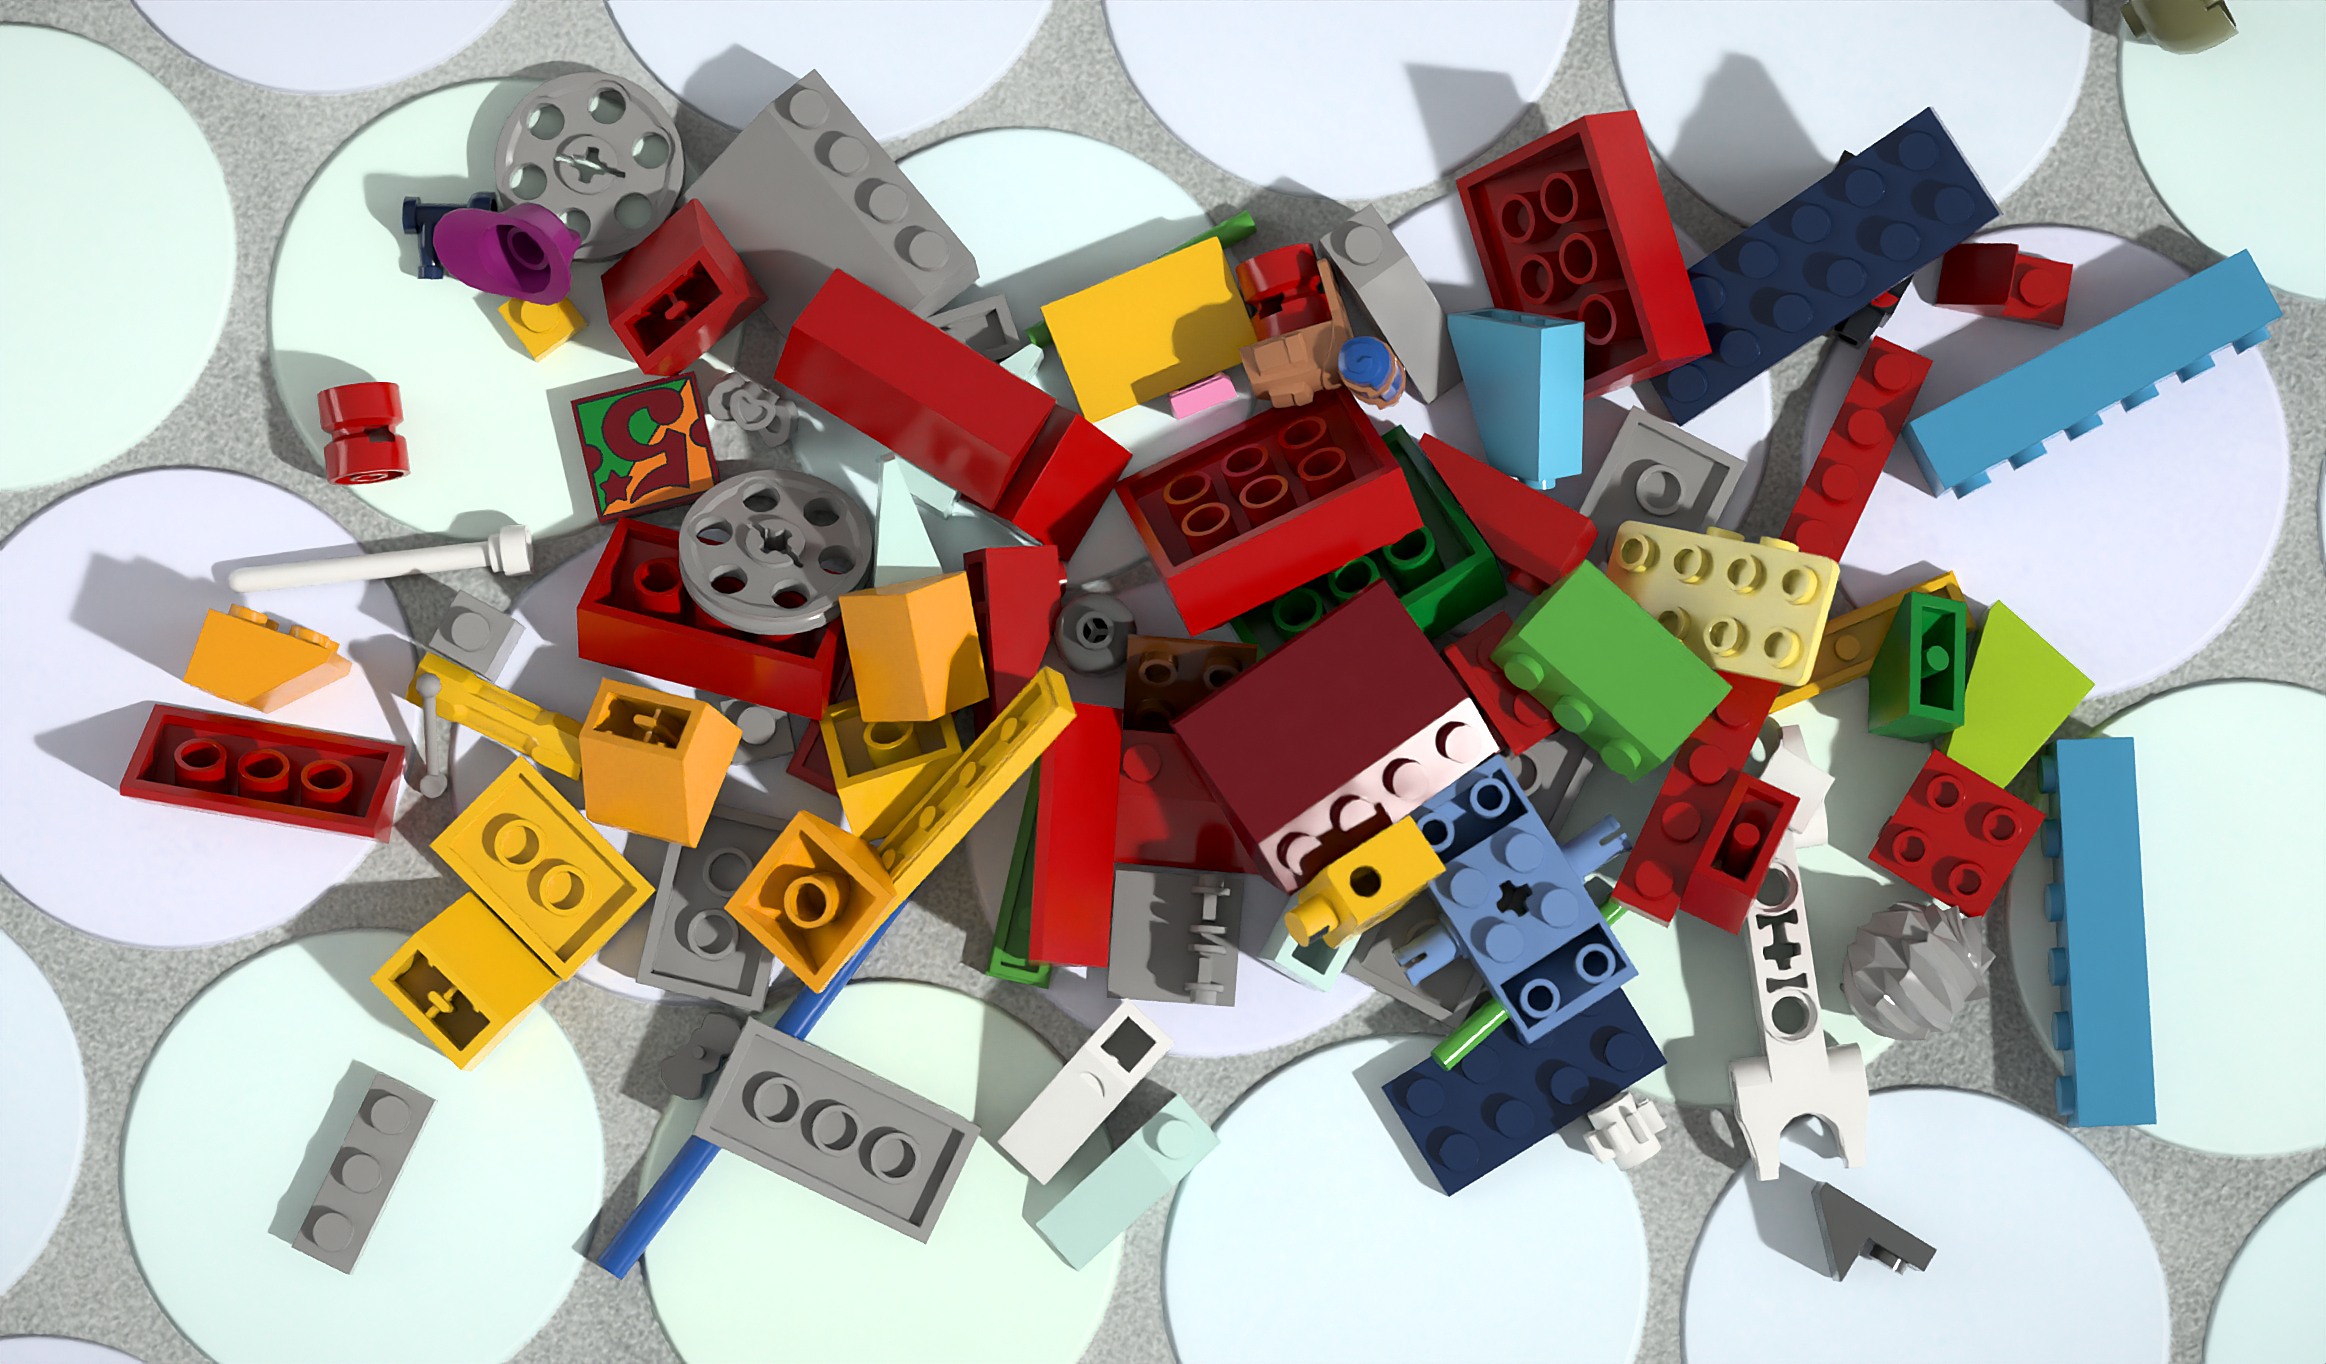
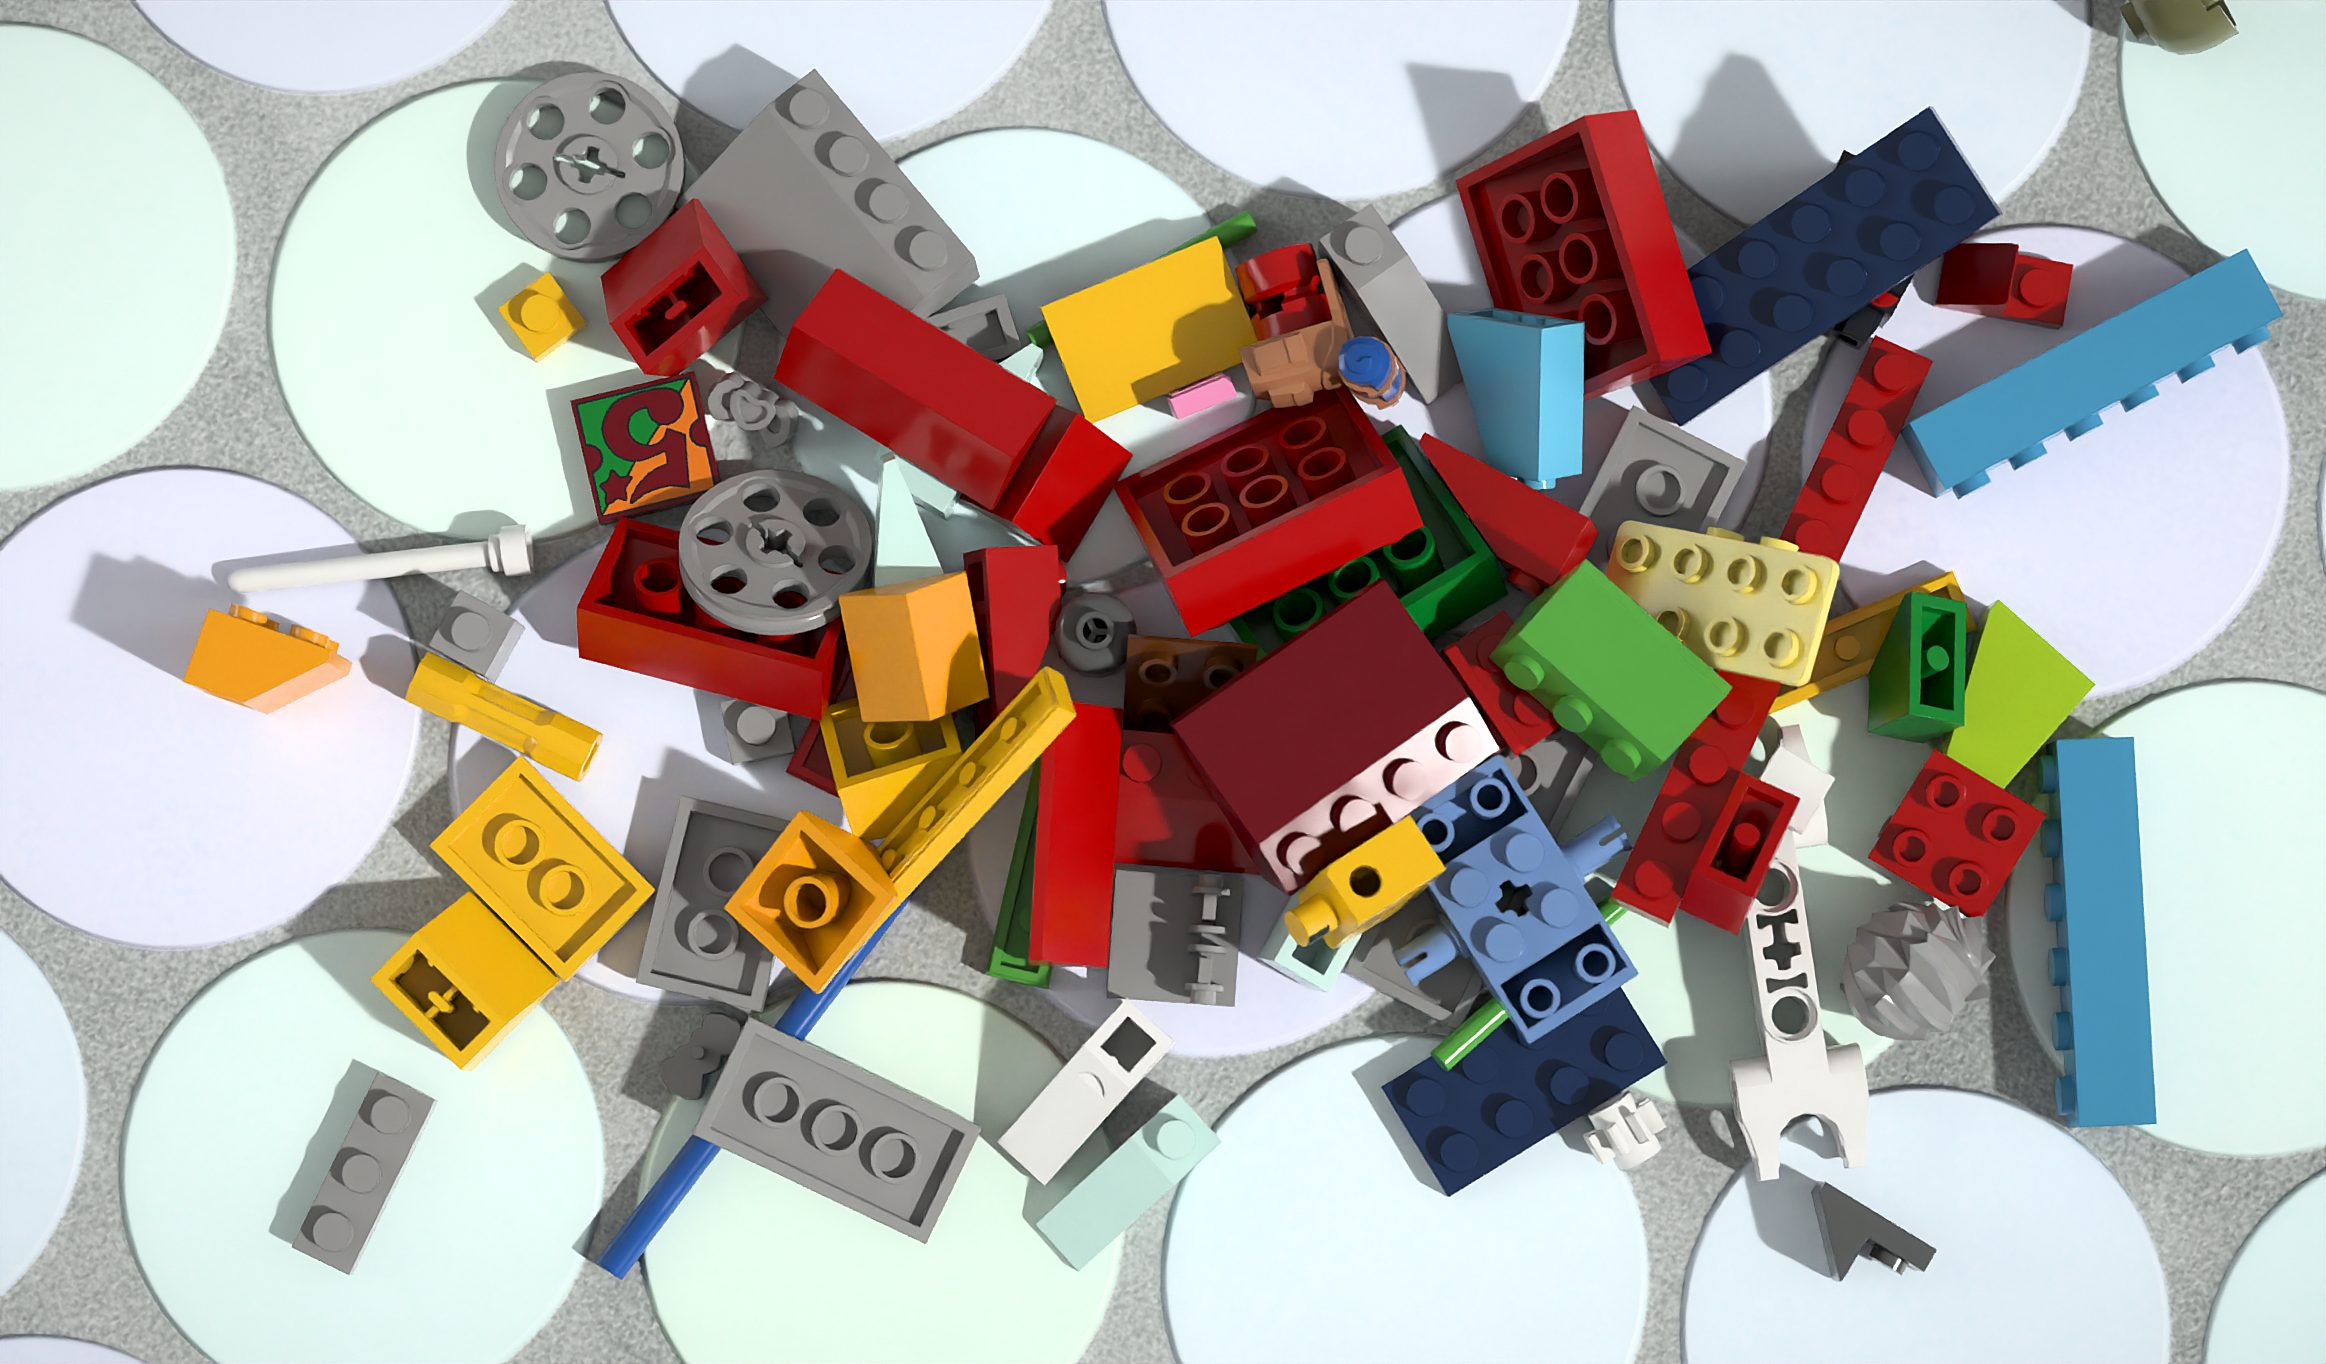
(266, 773): red slope -> none
(363, 433): red wheel -> none
(422, 218): dark blue piece -> none
(433, 781): light grey hinge -> none
(510, 252): magenta piece -> none
(654, 761): light orange slope -> none

